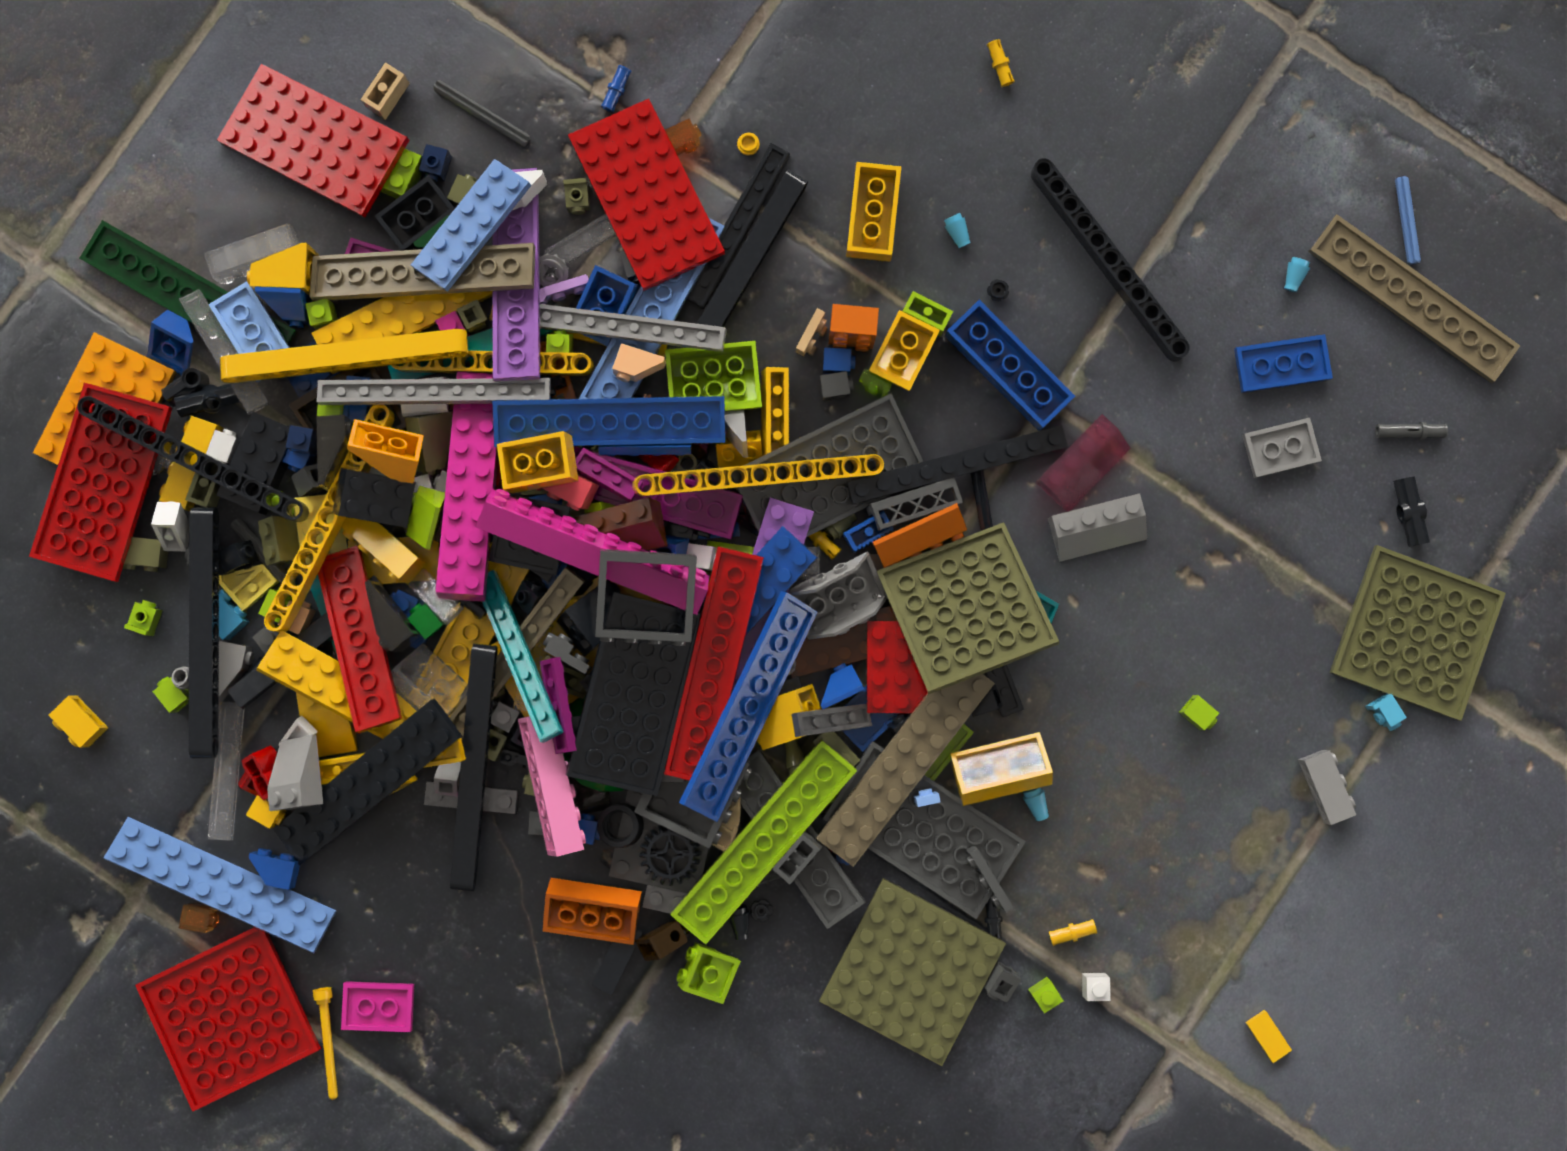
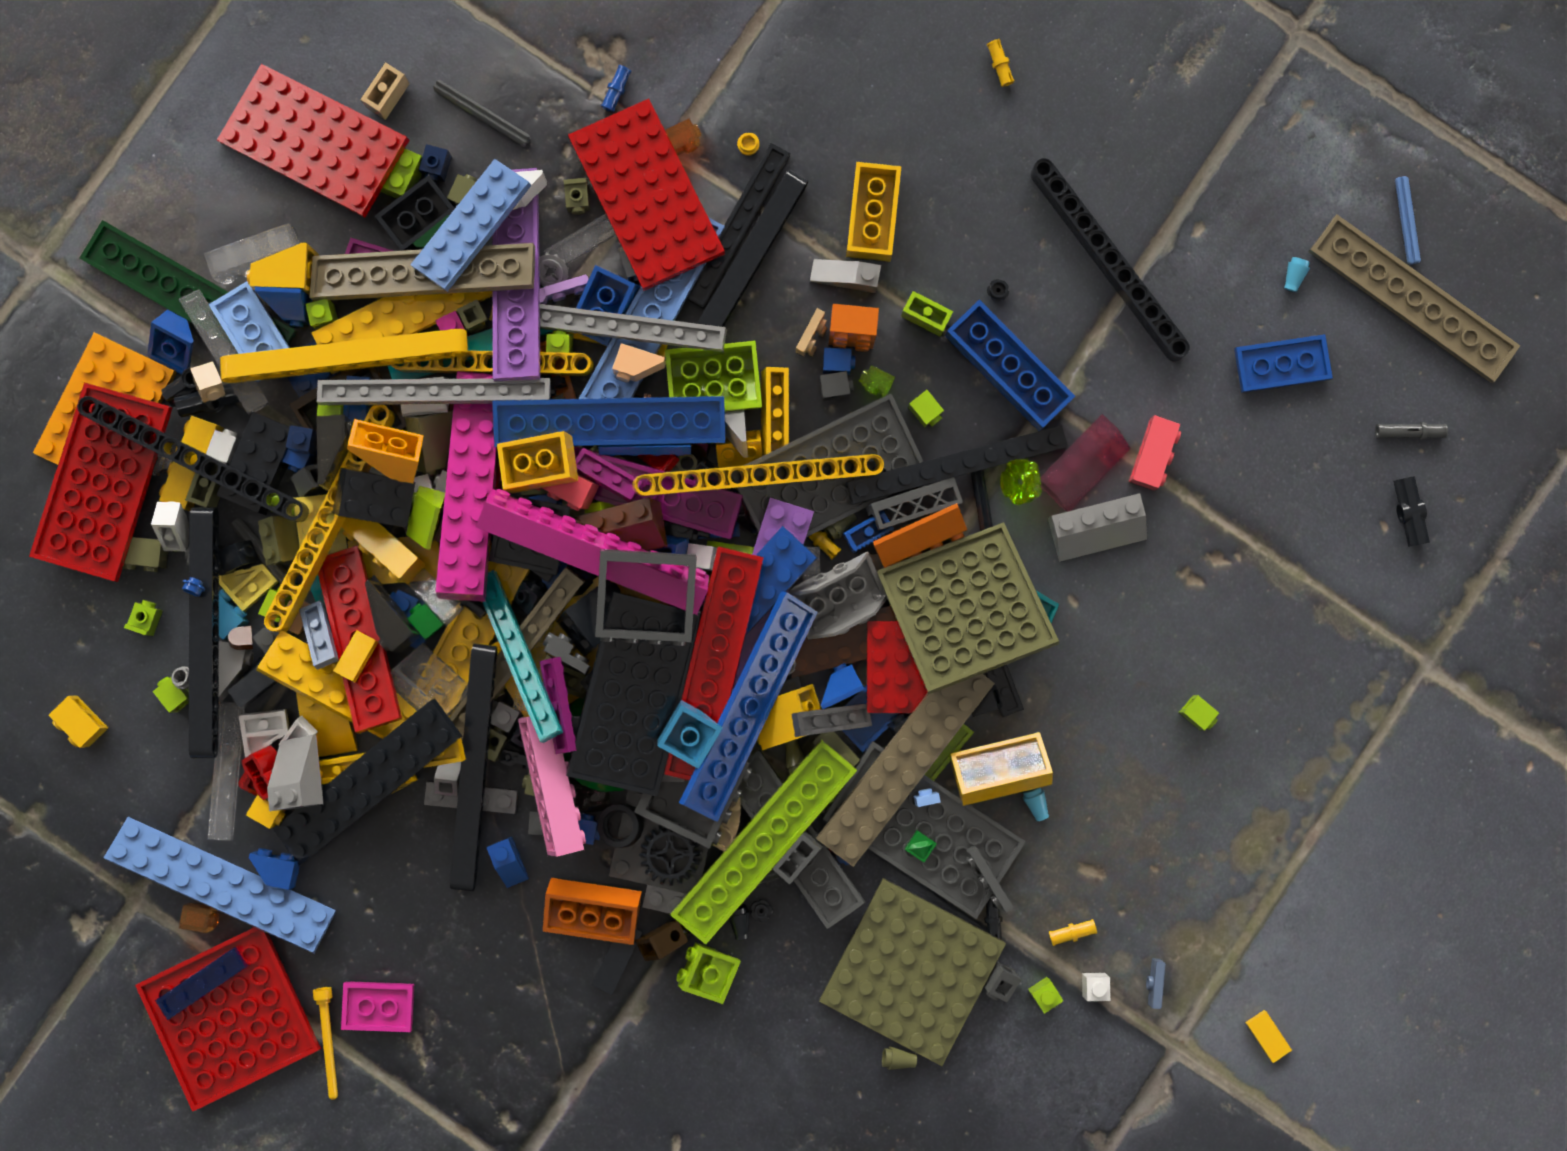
(193, 587): none -> blue plate
(201, 983): none -> clear blue tile
(208, 382): none -> brick
(241, 638): none -> tile
(262, 729): none -> white wing
(318, 635): none -> sand blue plate
(355, 656): none -> yellow tile
(507, 862): none -> blue slope
(689, 734): none -> dark azure slope
(846, 274): none -> light grey slope
(898, 1059): none -> olive cone
(904, 350): yellow slope -> none
(920, 846): none -> green tile
(926, 409): none -> lime brick
(958, 230): medium azure cone -> none
(1031, 480): none -> clear neon green plate
(1155, 453): none -> coral brick
(1155, 983): none -> sand blue plate
(1281, 447): light grey plate -> none
(1327, 787): light grey brick -> none
(1387, 711): medium azure brick -> none
(1417, 633): olive plate -> none

